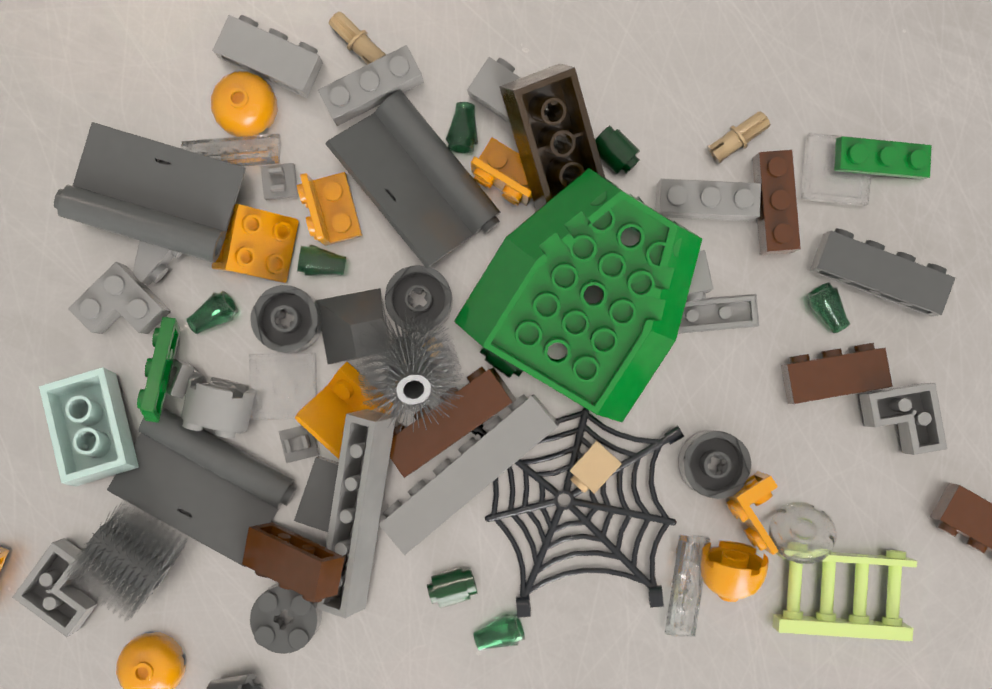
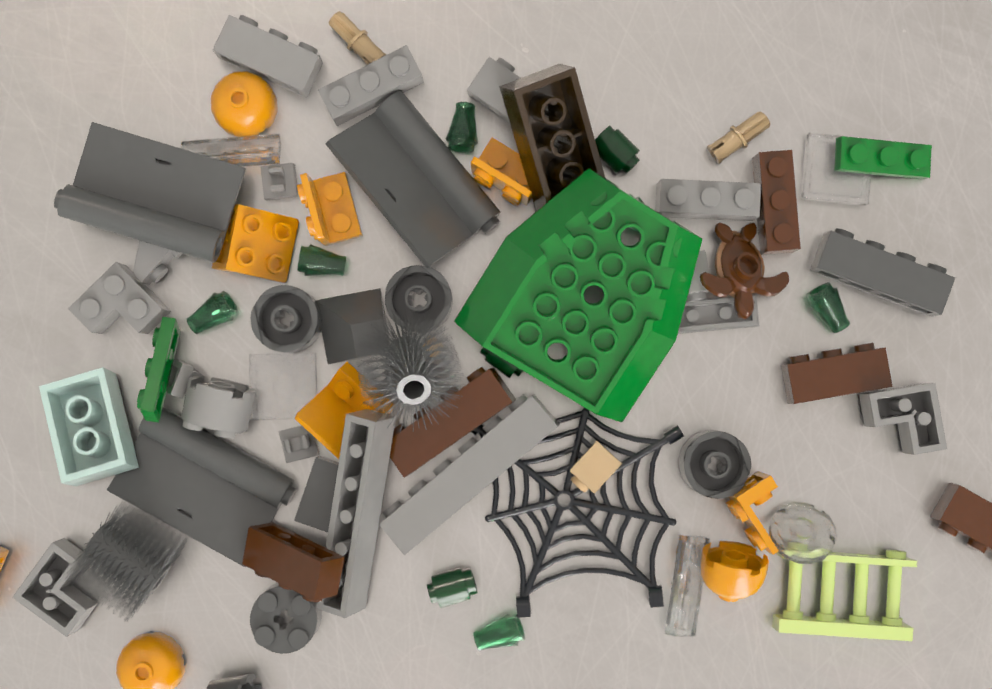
(741, 270): none -> reddish brown animal

